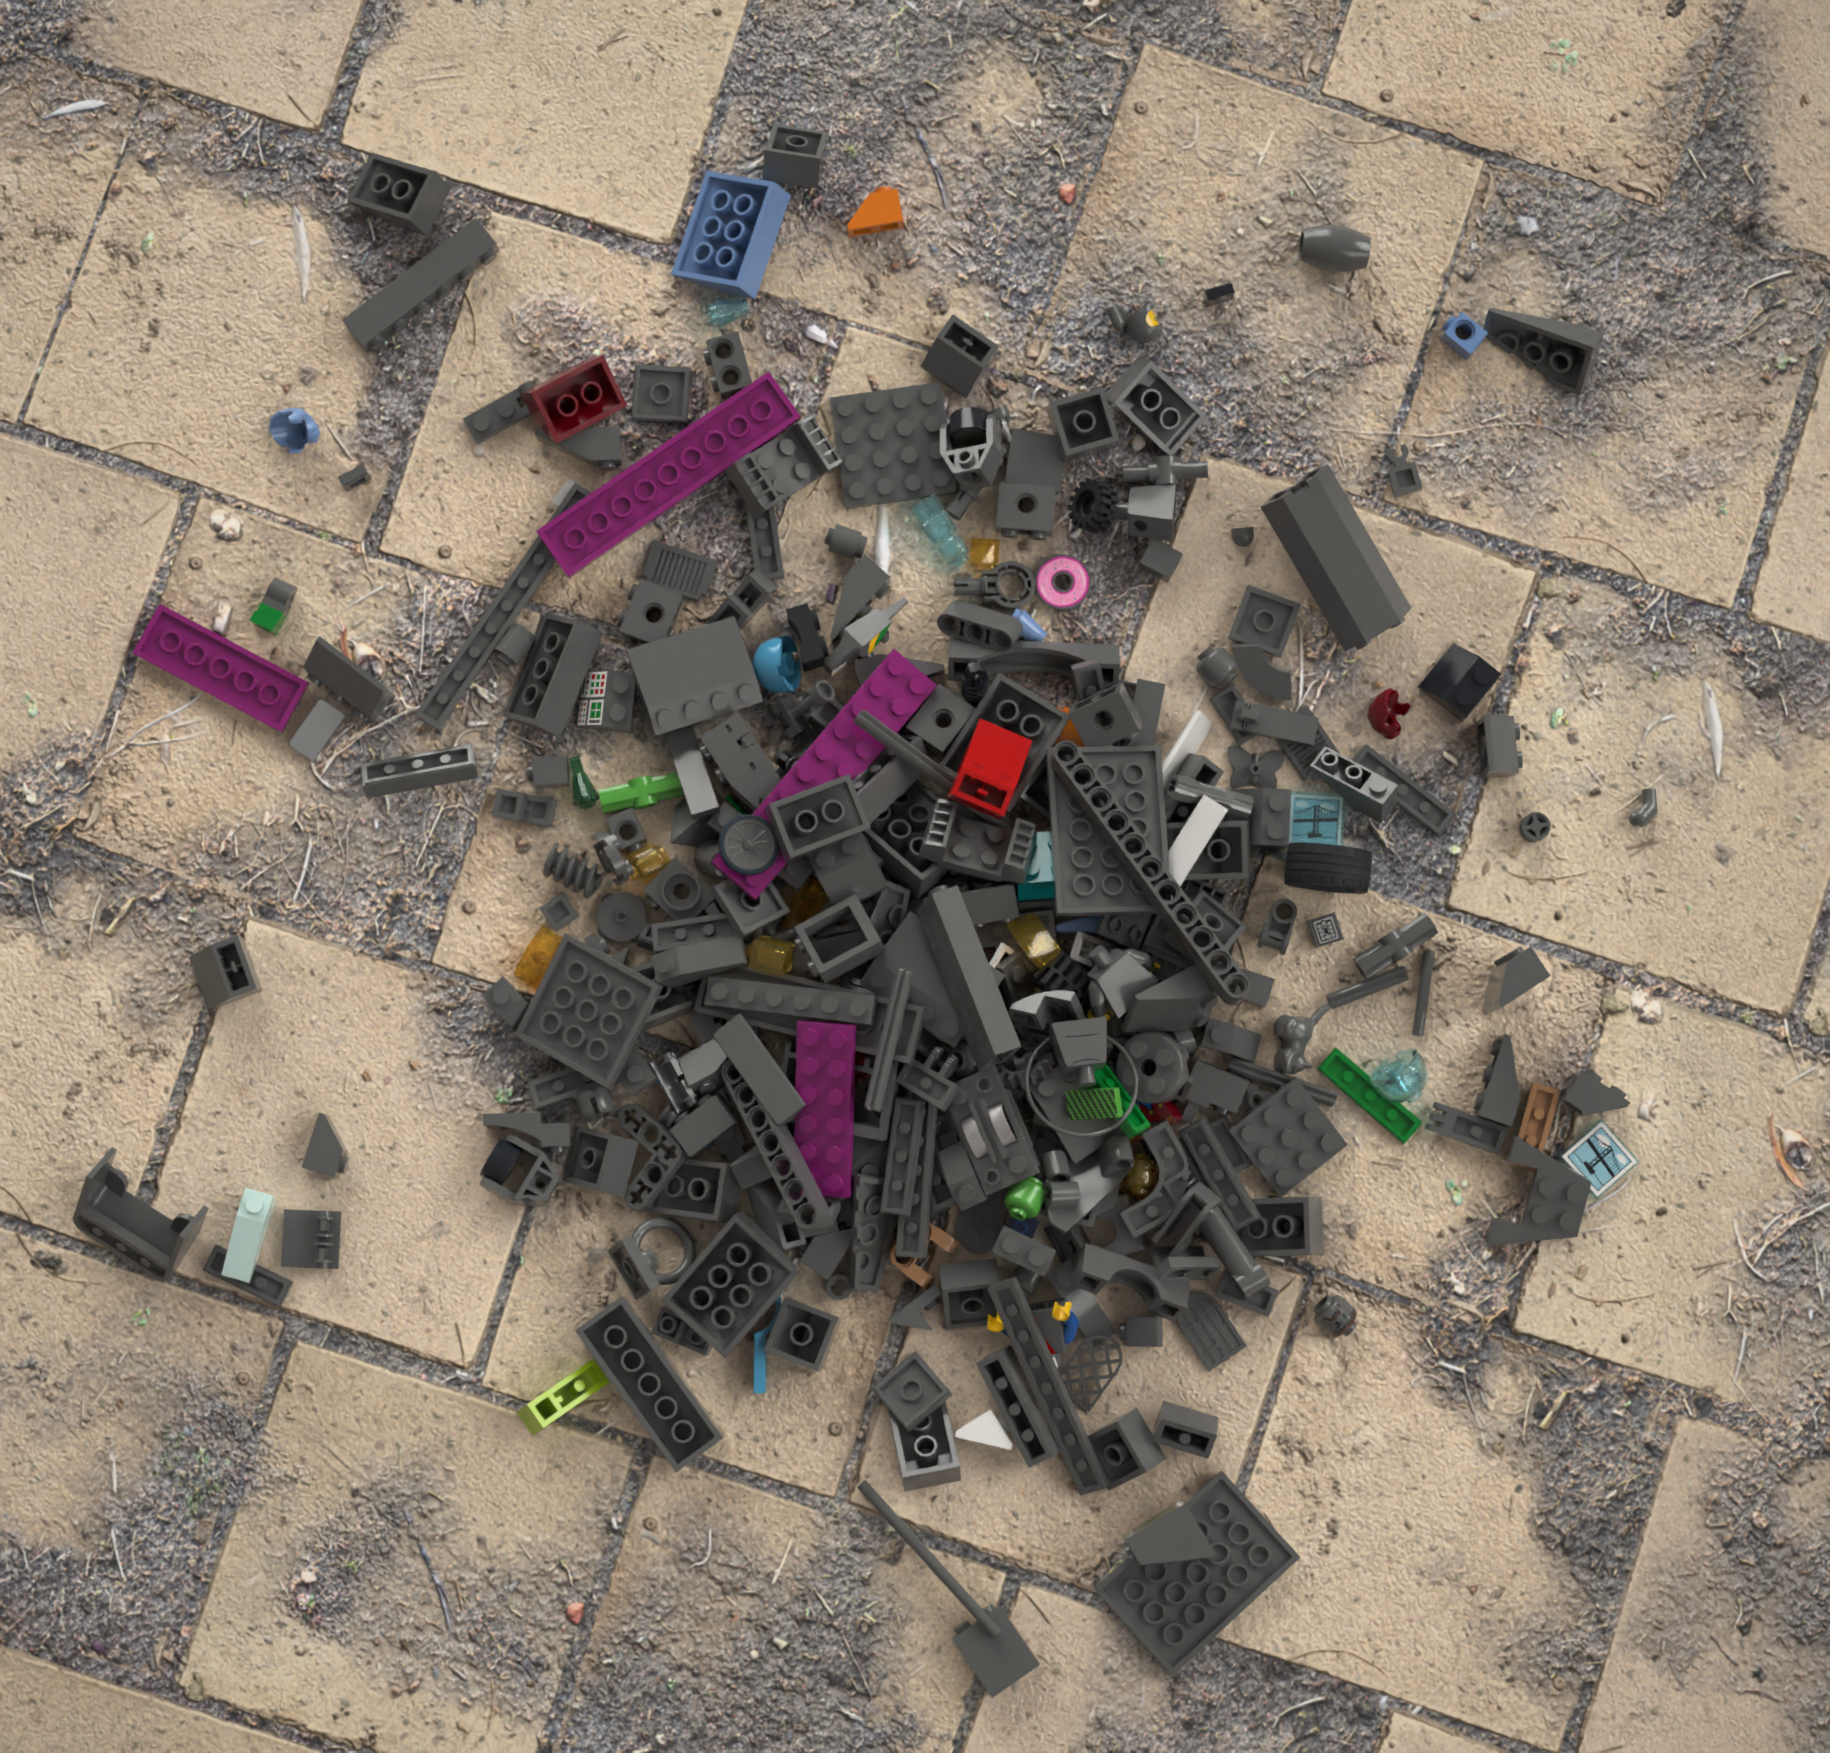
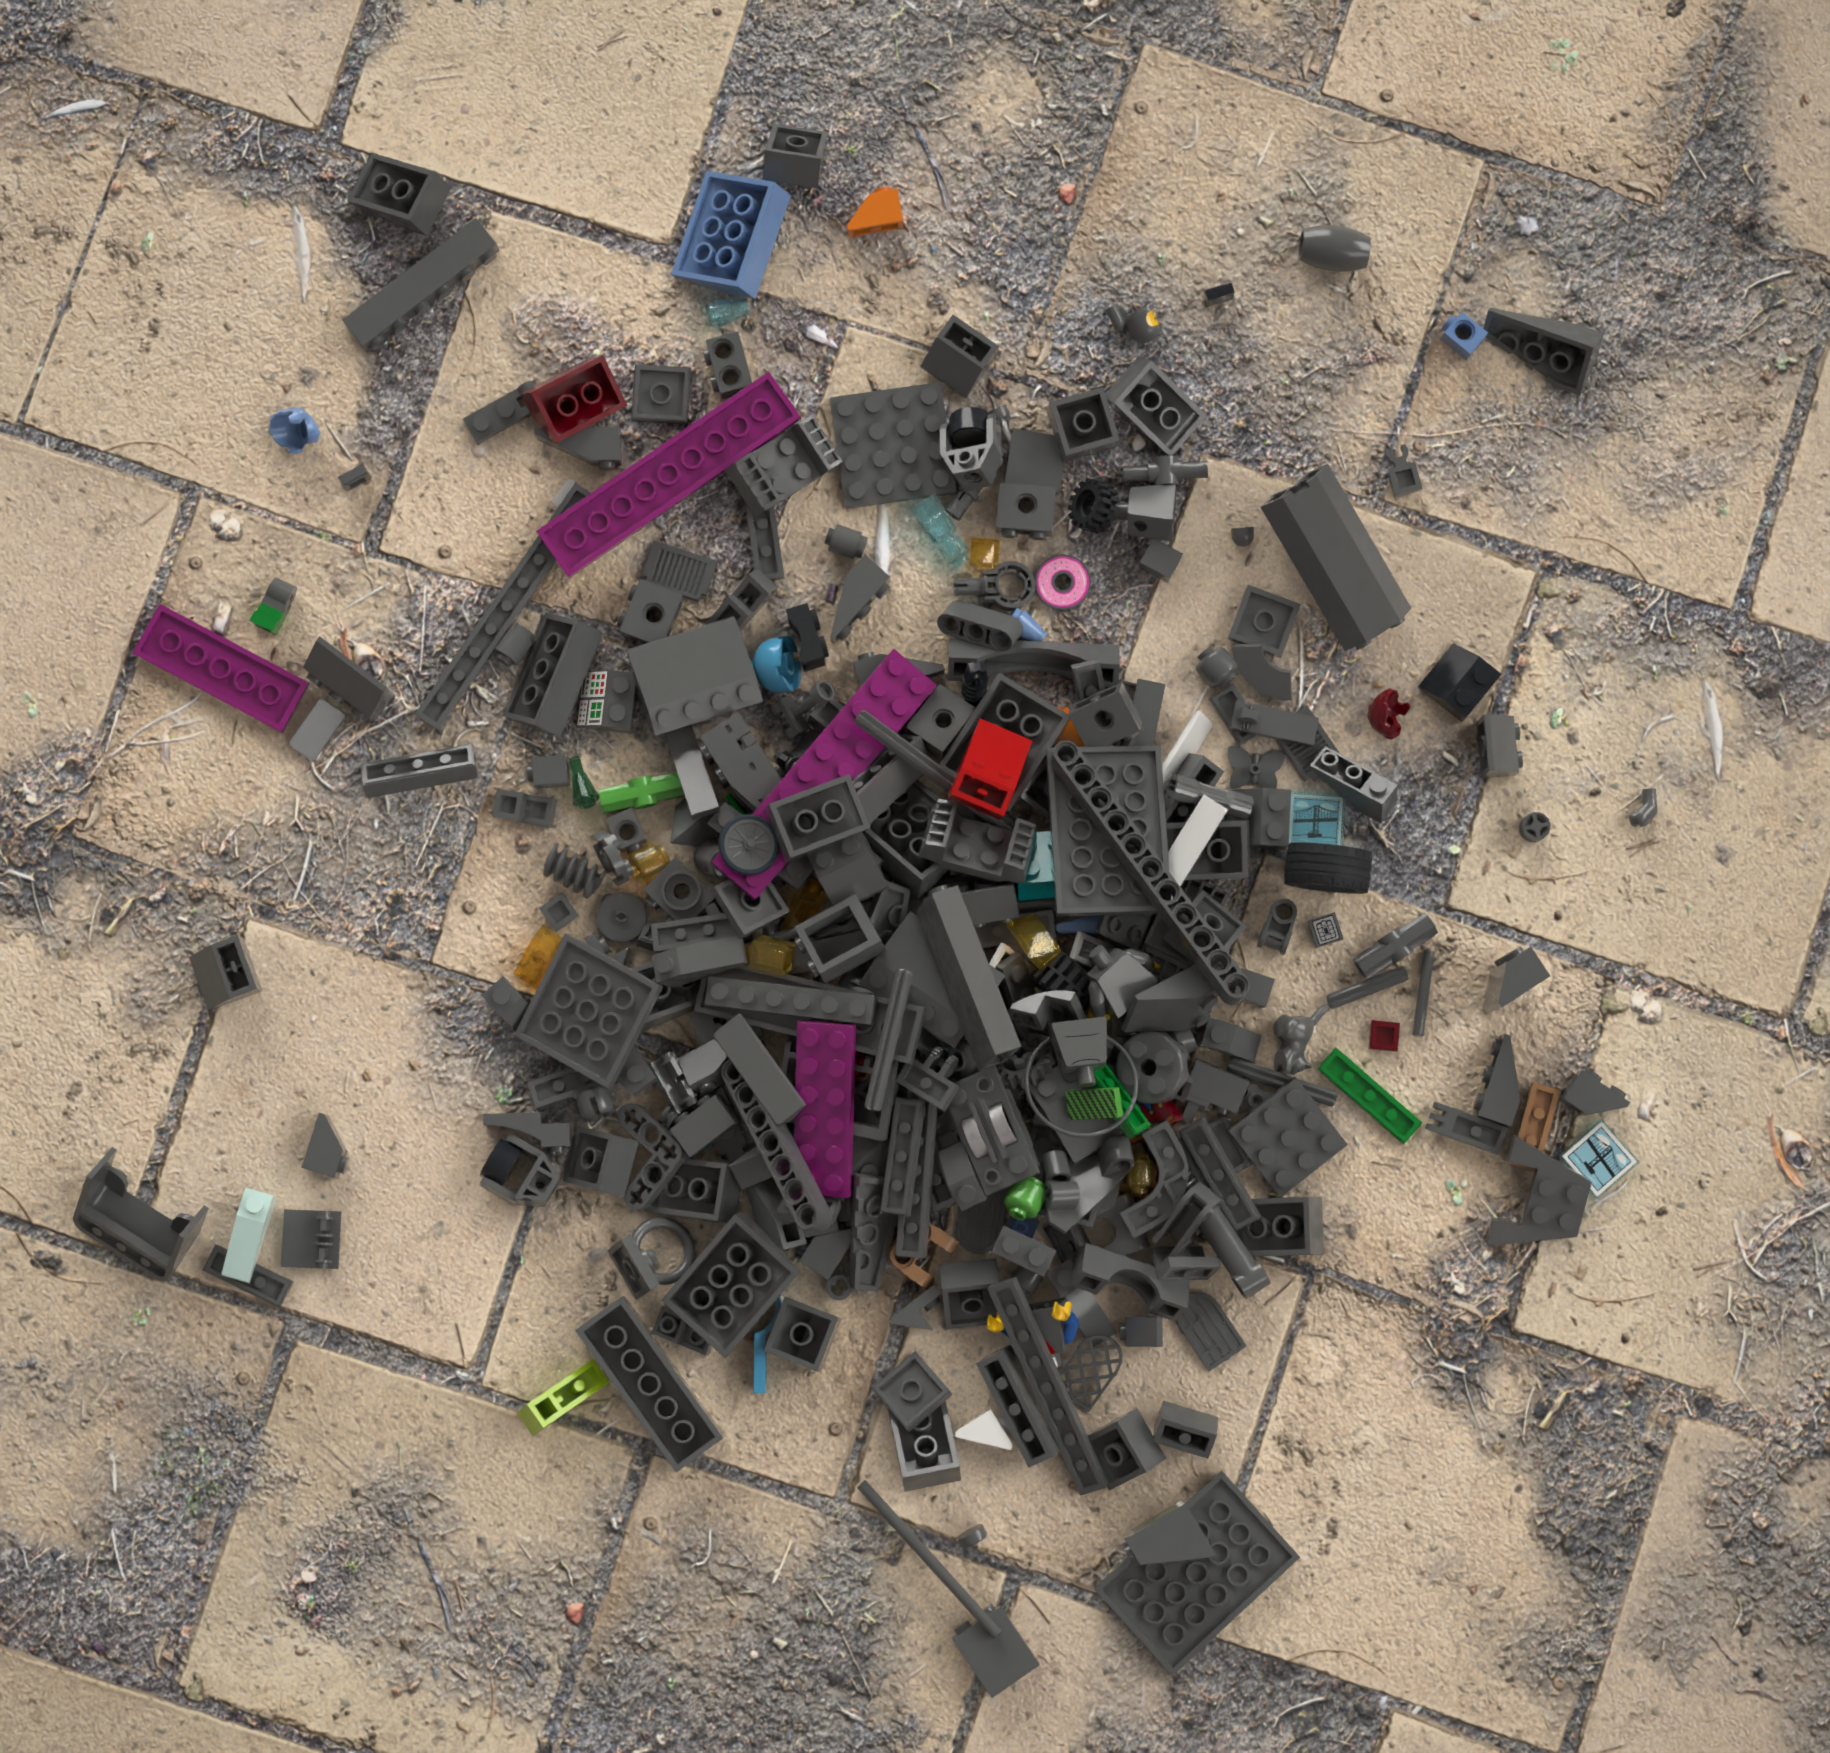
(862, 637): animal -> none
(972, 1536): none -> dark grey tile
(1260, 1302): dark grey plate -> none
(1335, 1316): dark grey head -> none
(1384, 1035): none -> dark red tile
(1402, 1078): clear light blue cylinder -> none
(1410, 795): dark grey tile -> none

